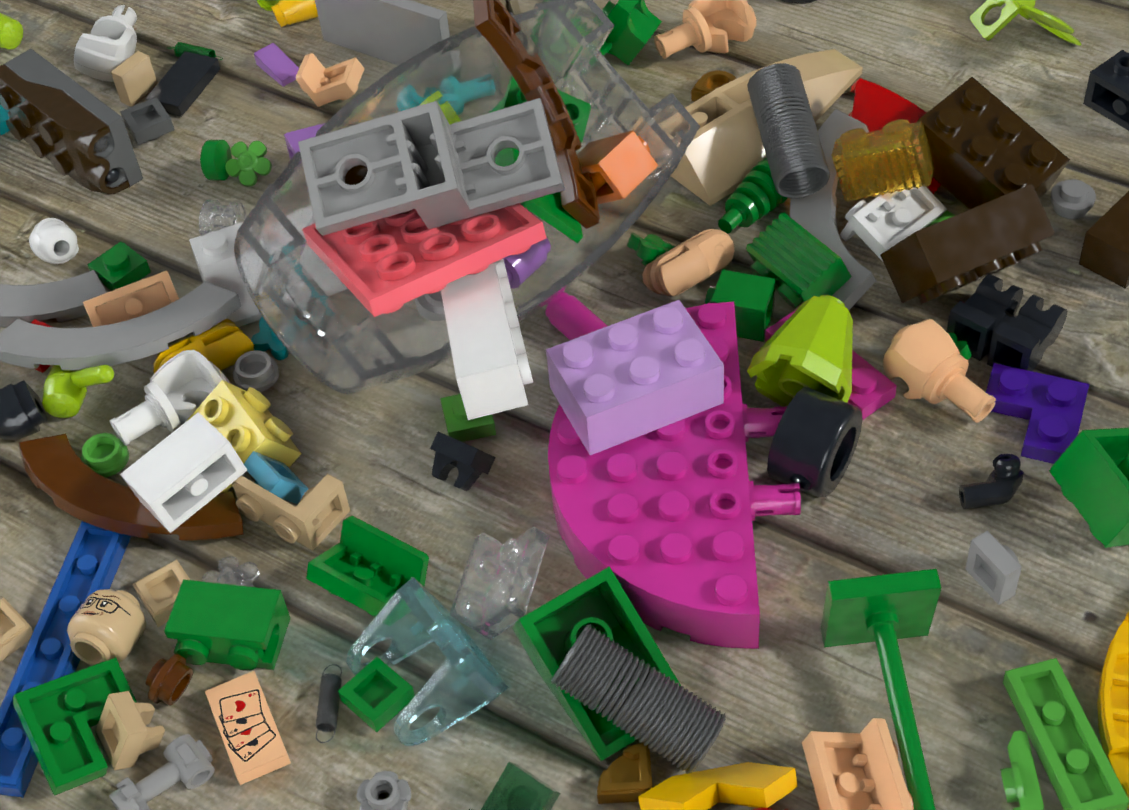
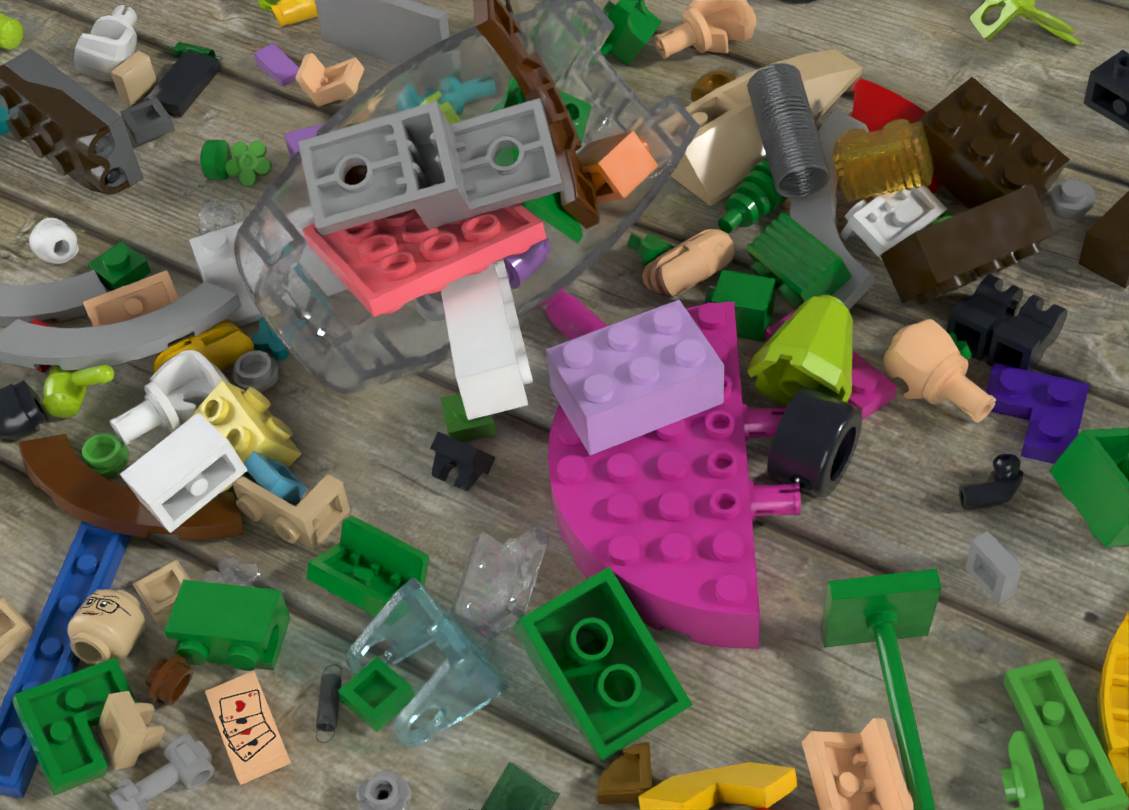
(654, 710): dark grey piece -> none

